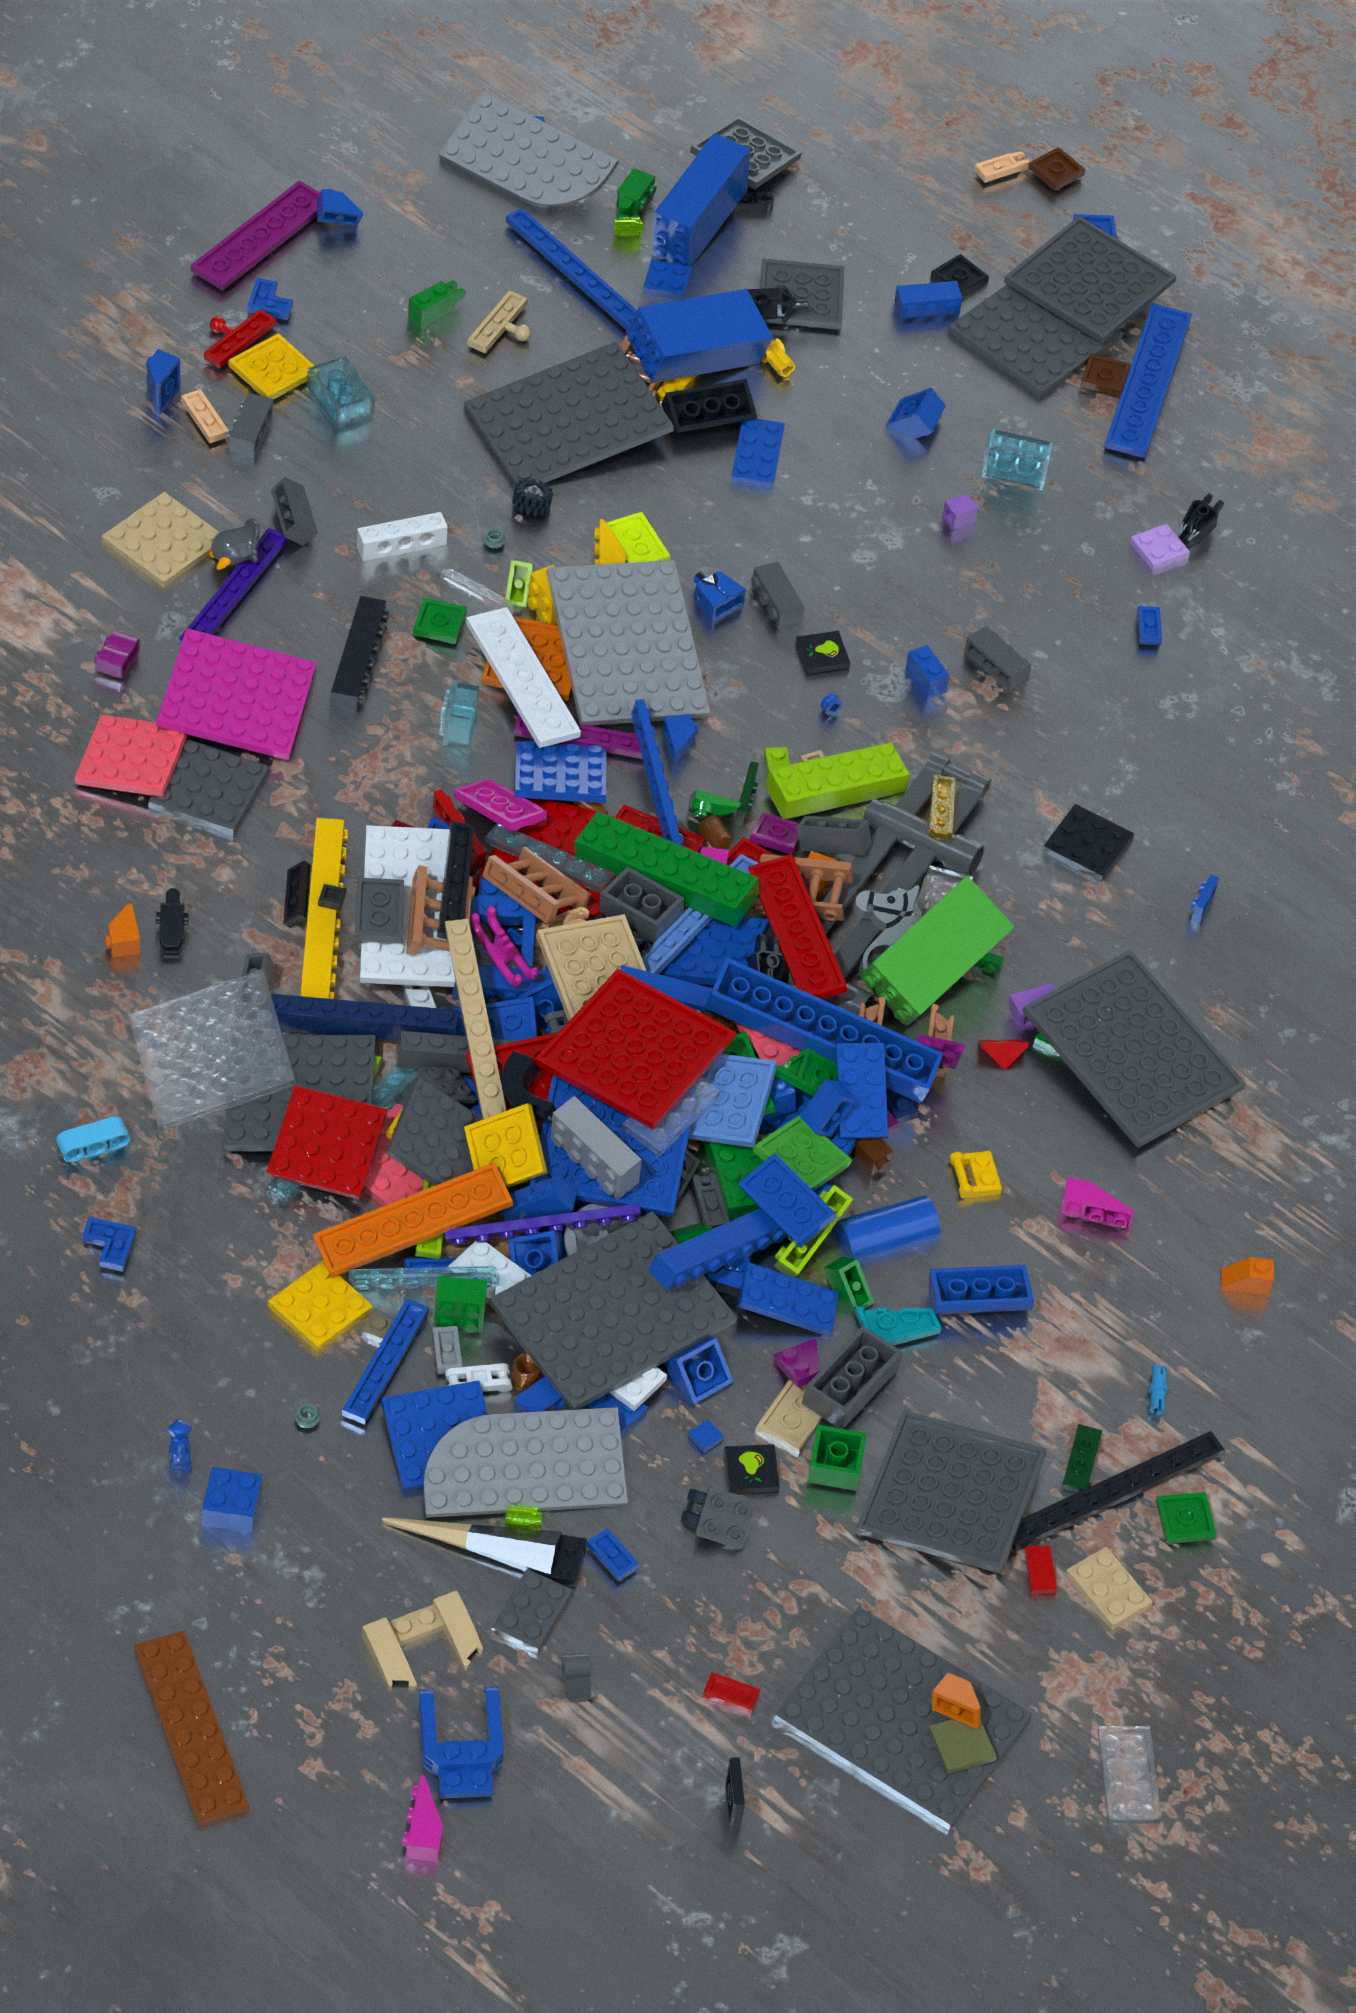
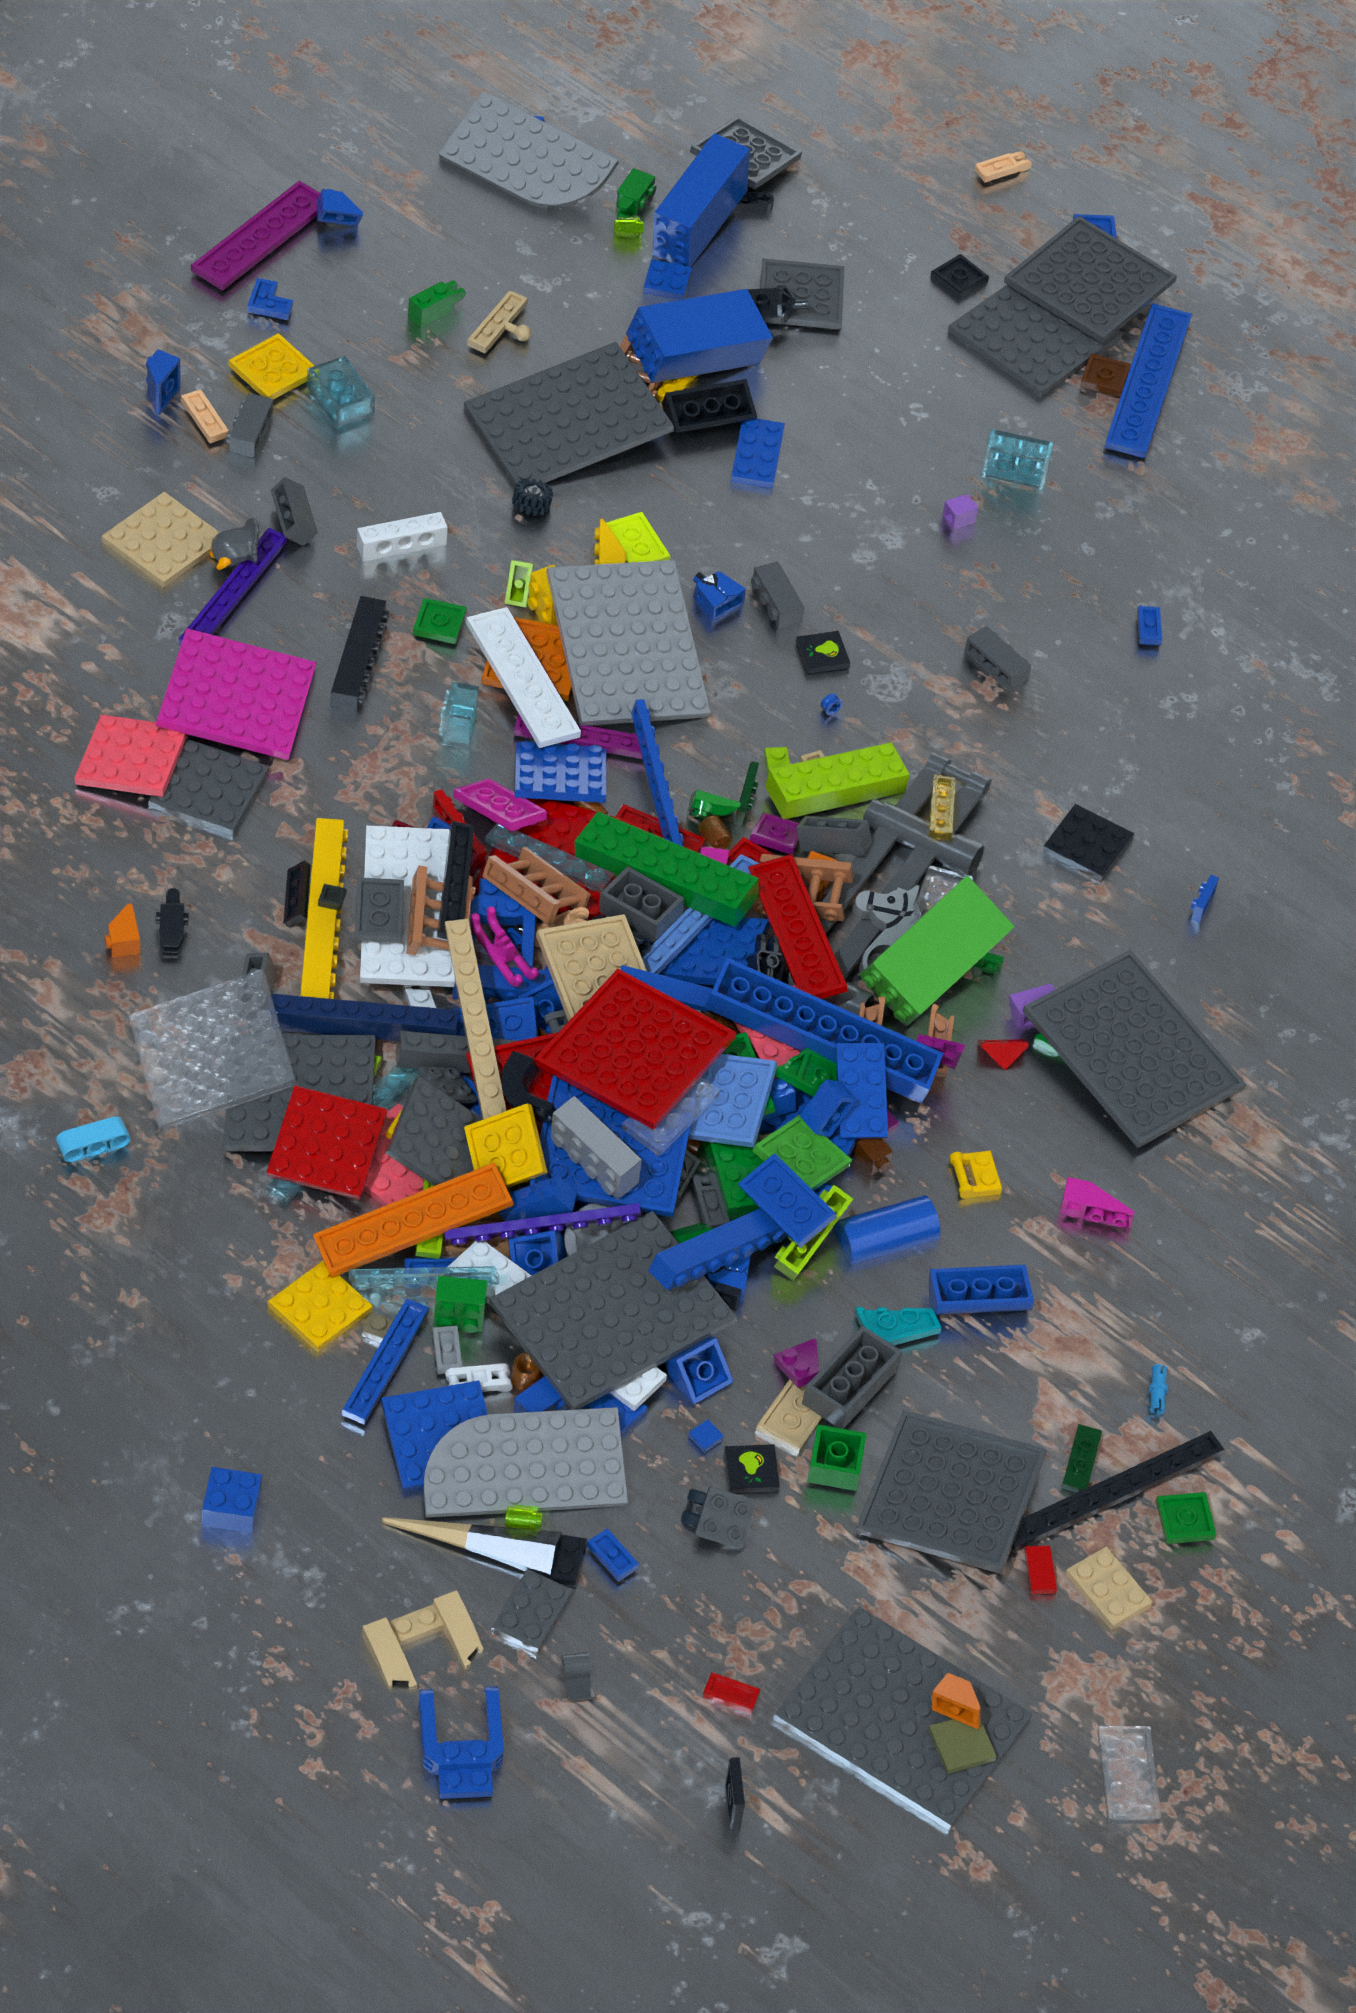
(114, 1237): blue plate -> none
(117, 654): magenta brick -> none
(180, 1446): blue animal -> none
(191, 1728): dark orange plate -> none
(238, 338): red plate -> none
(307, 1410): sand green plate -> none
(426, 1828): dark pink slope -> none
(474, 590): clear plate -> none
(494, 538): sand green plate -> none
(572, 267): blue plate -> none
(679, 735): blue slope -> none
(778, 358): yellow piece -> none
(788, 1299): blue plate -> none
(848, 1279): green slope -> none
(900, 1106): dark blue plate -> none
(917, 414): blue slope -> none
(927, 672): blue brick -> none
(928, 299): blue brick -> none
(1056, 169): reddish brown plate -> none
(1159, 547): lavender plate -> none
(1200, 520): black hinge -> none
(1248, 1276): orange slope -> none

